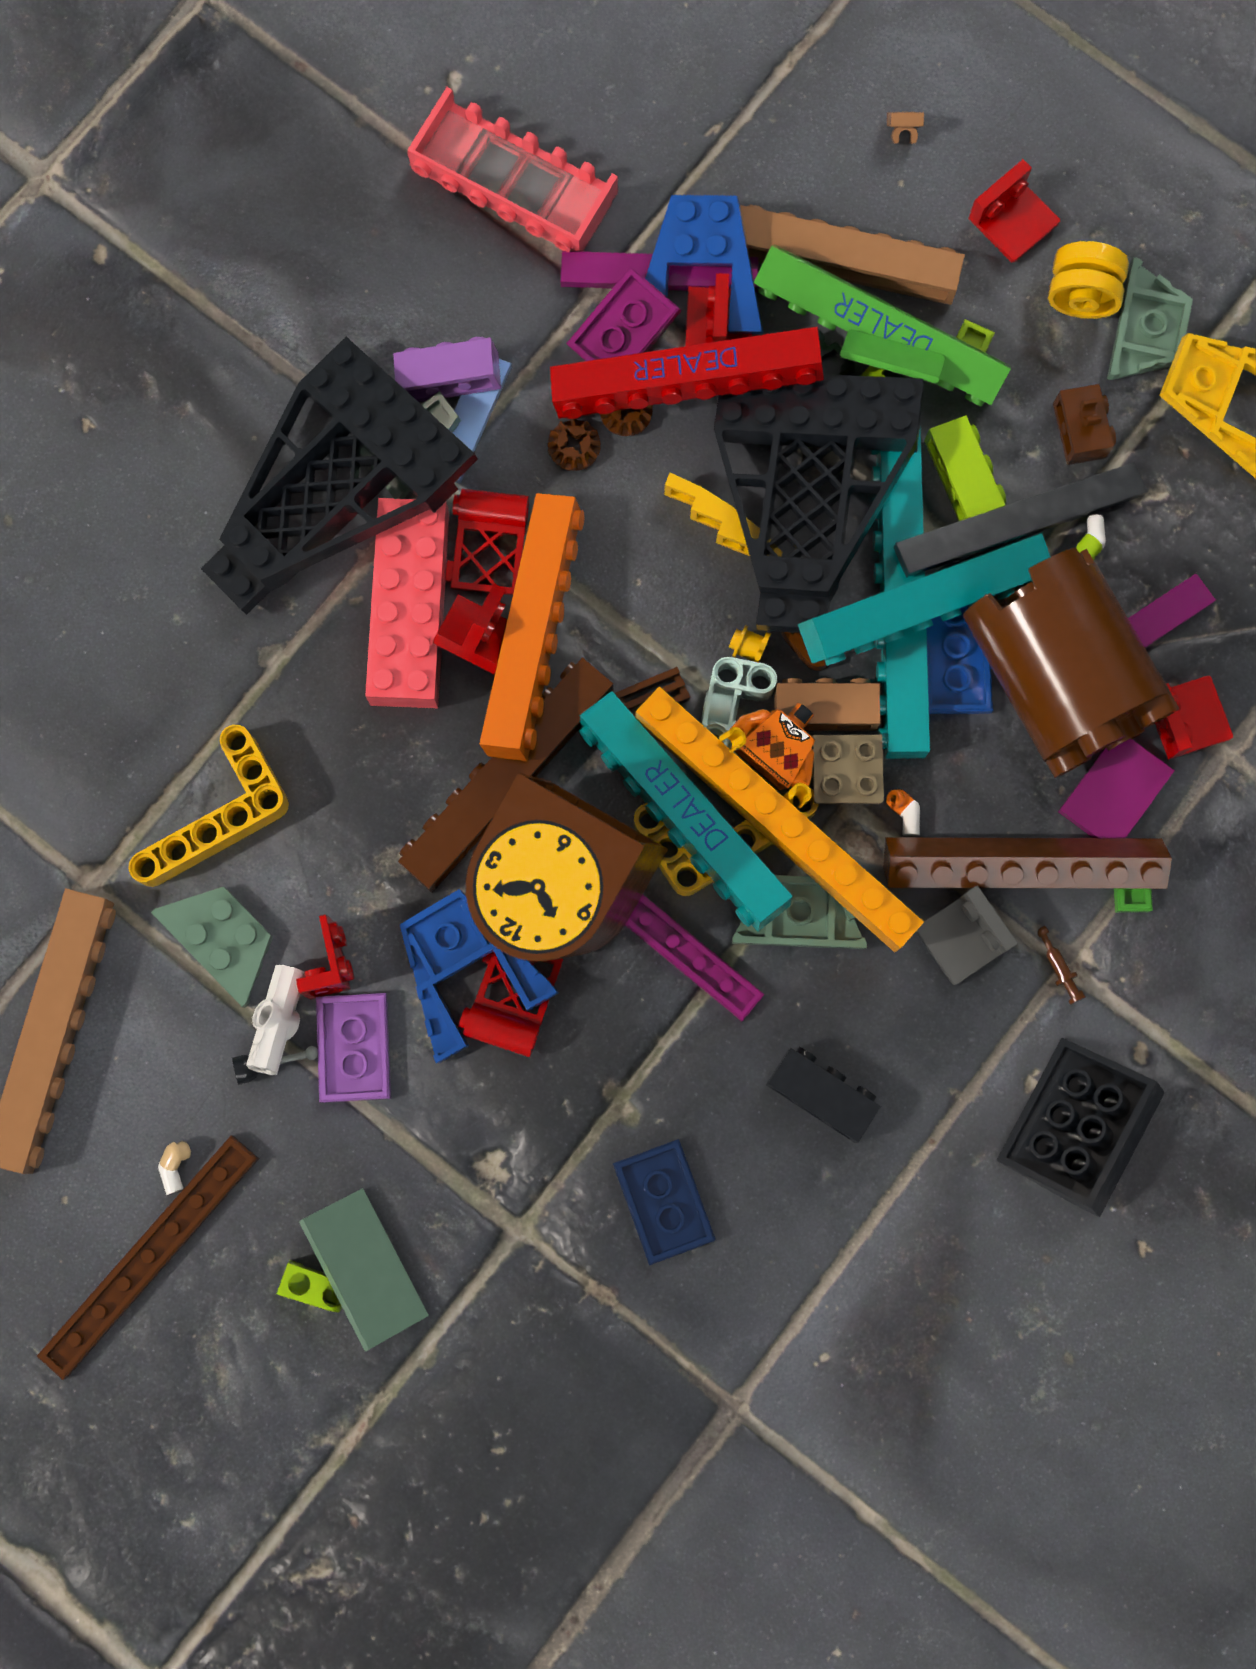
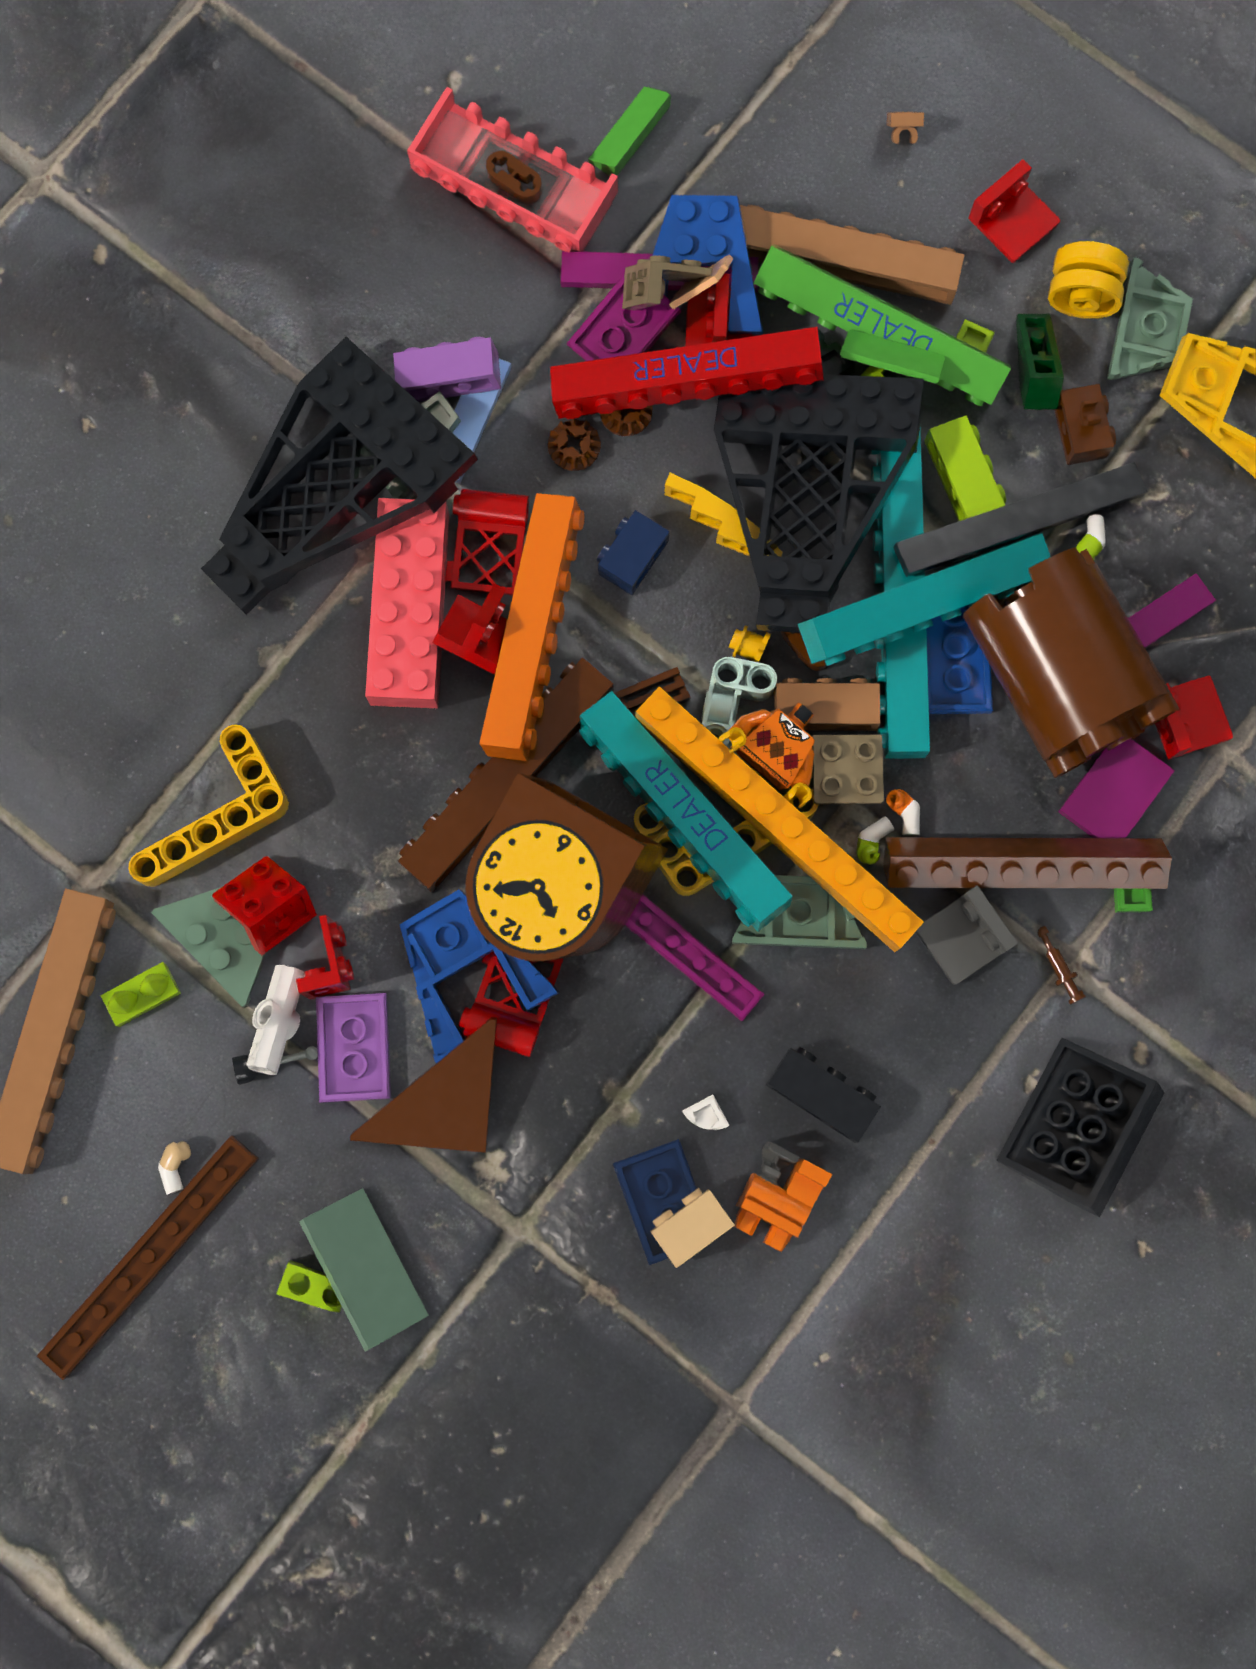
(140, 994): none -> lime tile
(266, 903): none -> red bracket
(445, 1104): none -> reddish brown tile
(518, 171): none -> reddish brown beam
(630, 130): none -> bright green slope
(632, 552): none -> dark blue brick
(645, 281): none -> dark tan bracket
(691, 1227): none -> tan brick
(694, 287): none -> light nougat piece
(706, 1114): none -> white tile
(781, 1207): none -> orange hips
(869, 840): none -> arm
(1038, 362): none -> dark green slope

